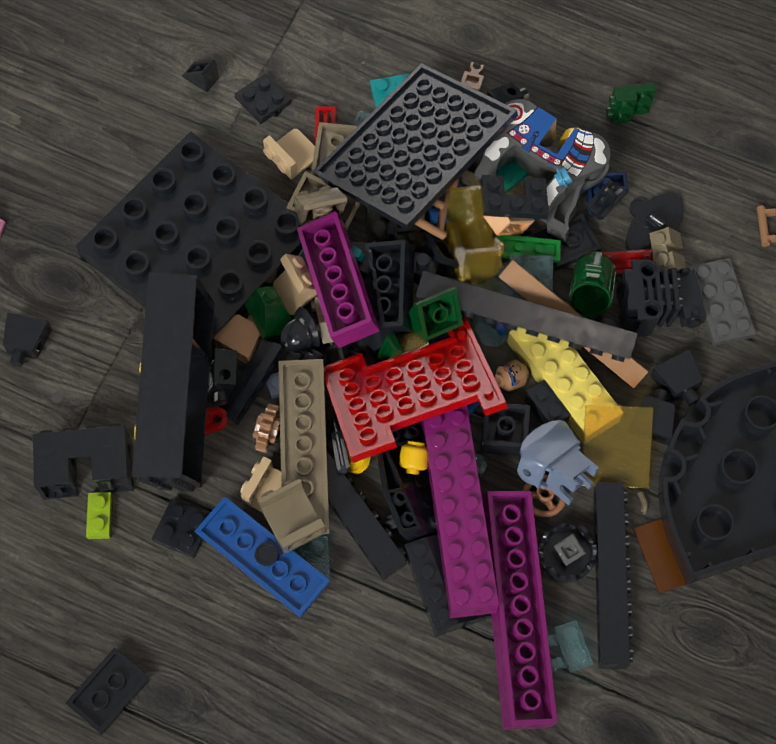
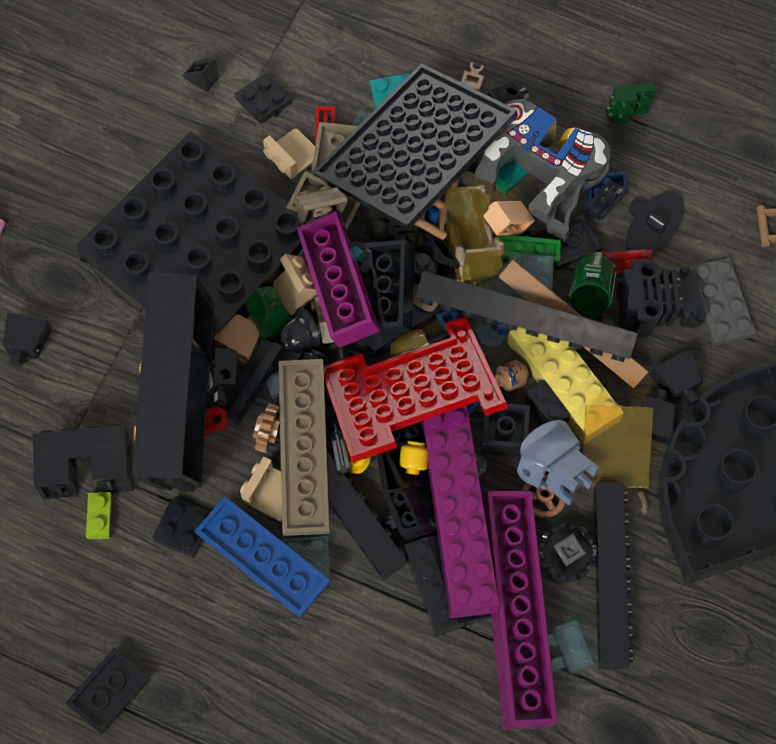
(266, 554): black piece -> none
(291, 515): dark tan panel -> none
(389, 349): dark green tile -> none
(436, 314): dark green slope -> none
(530, 205): black plate -> none
(563, 177): dark azure plate -> none
(659, 556): reddish brown piece -> none
(665, 249): dark tan brick -> none

